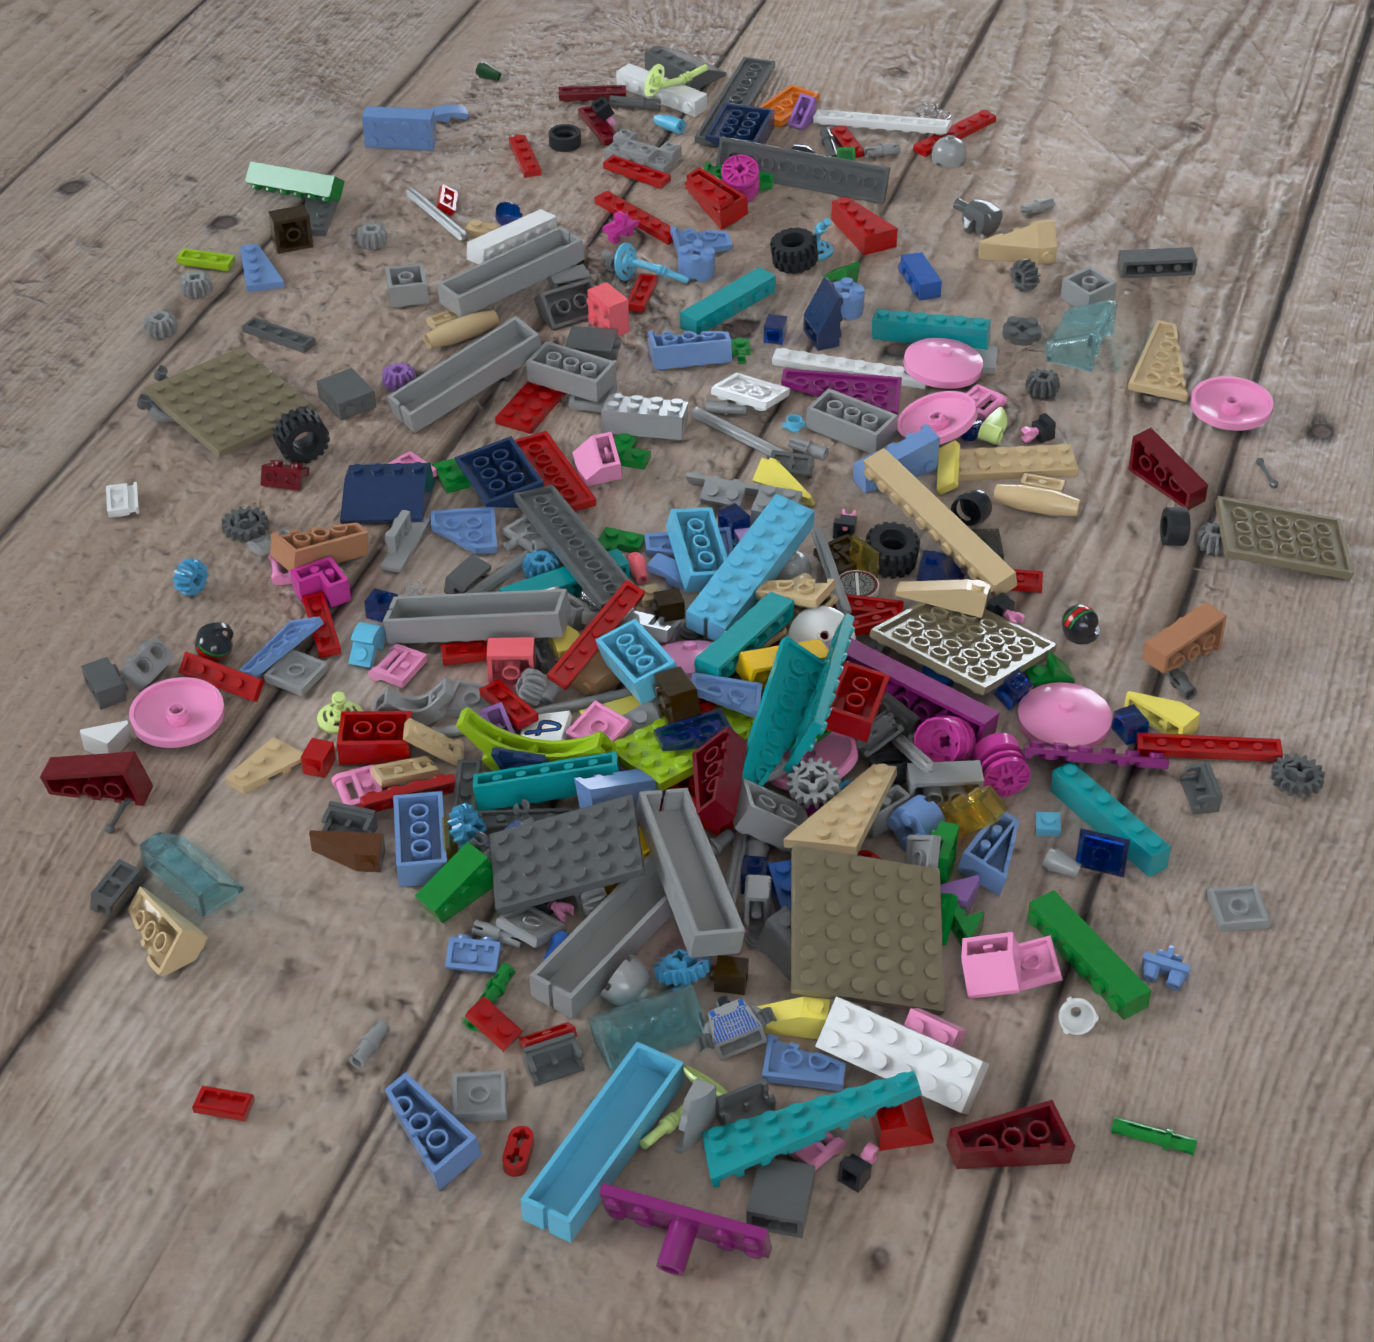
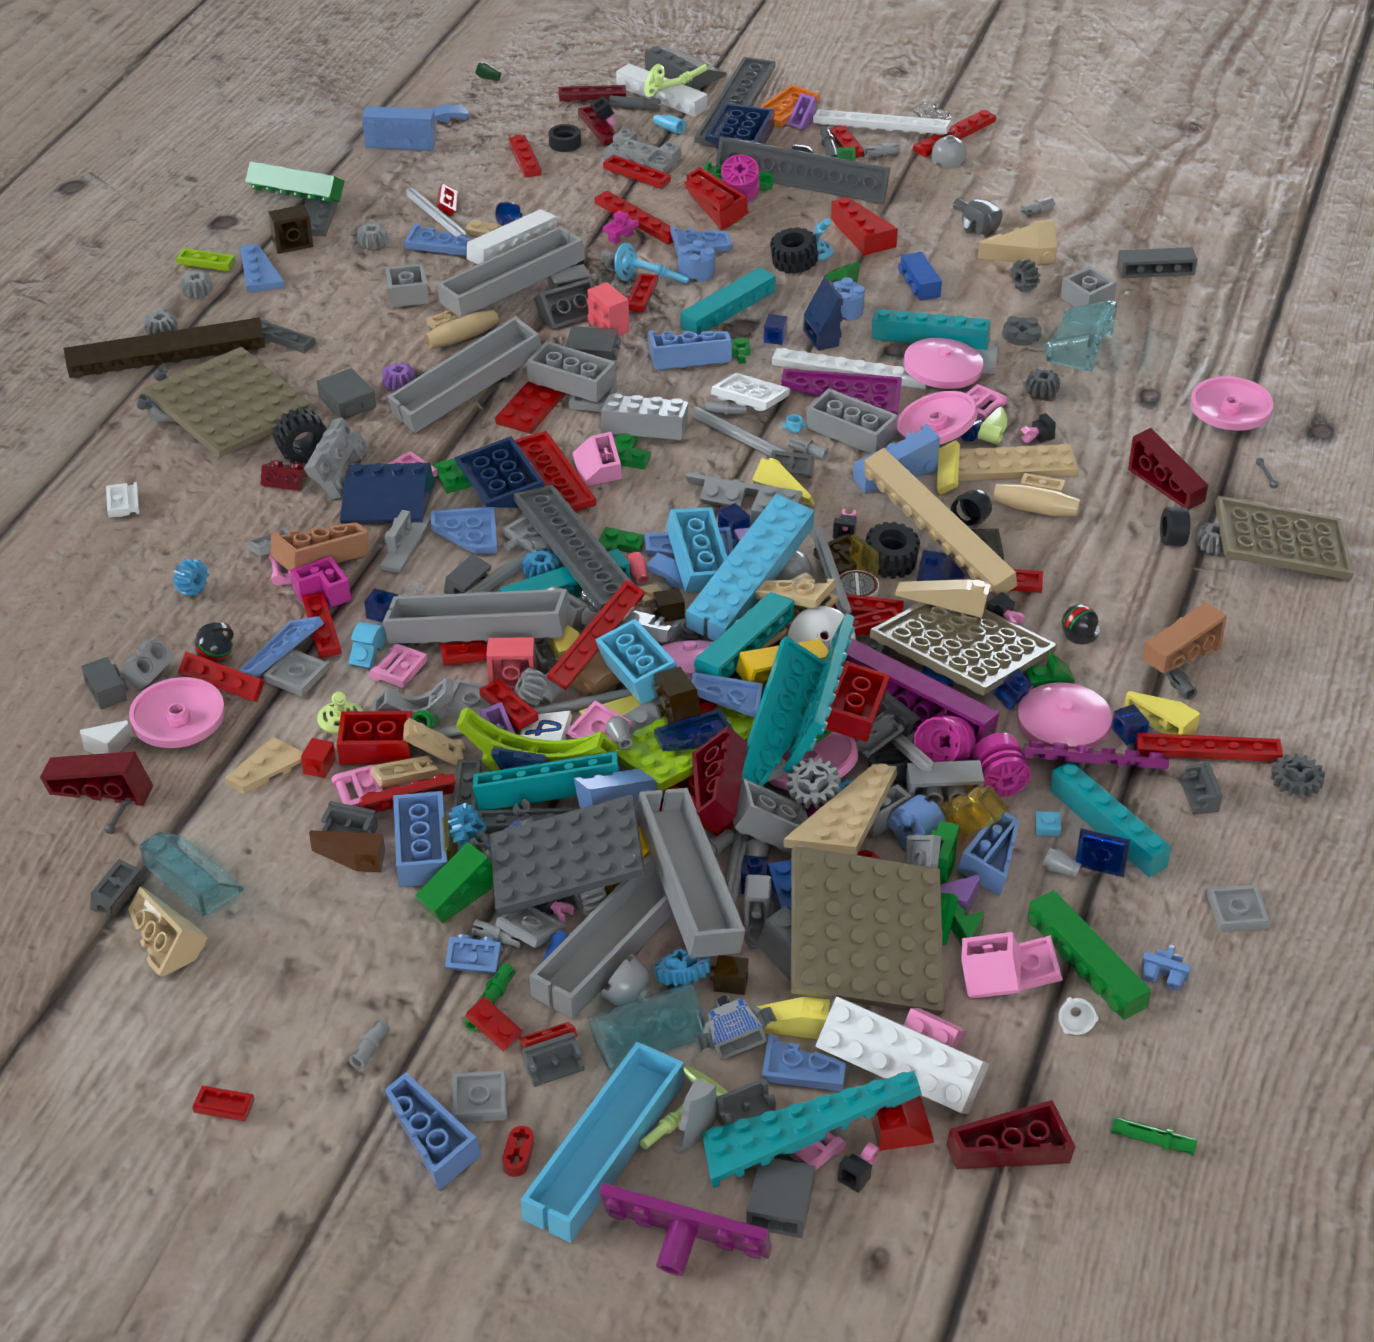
(163, 347): none -> dark brown brick
(245, 524): dark grey gear -> none
(331, 455): none -> light grey bracket
(427, 718): none -> green cone
(435, 242): none -> medium blue wing
(619, 731): none -> light grey cone
(1160, 365): tan wing -> none

